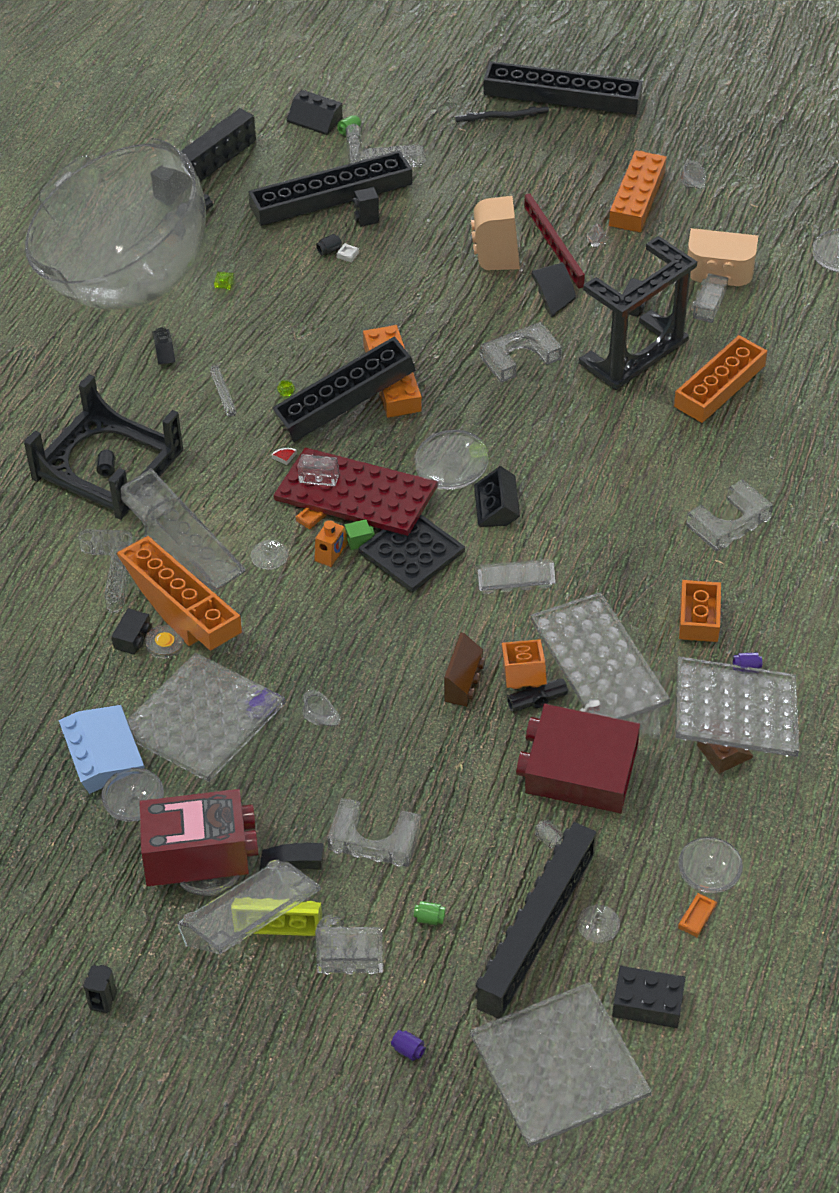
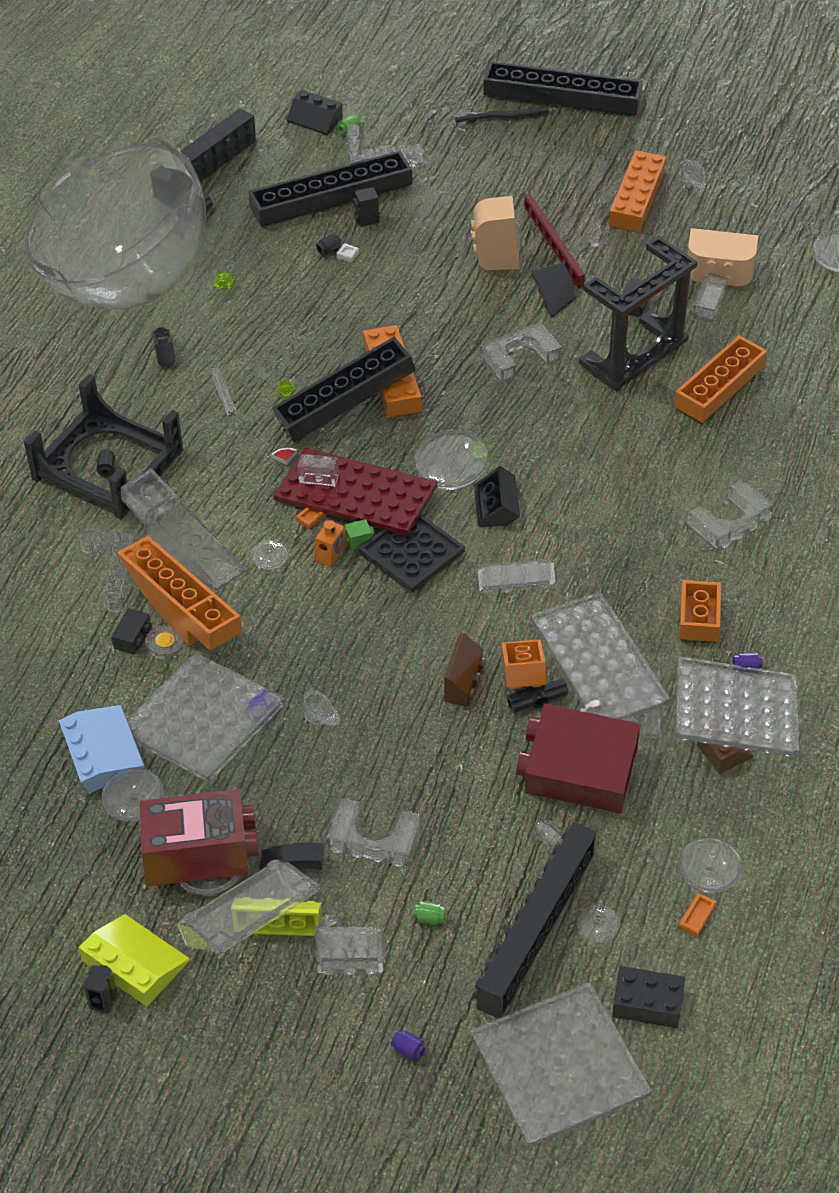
(136, 956): none -> neon yellow slope

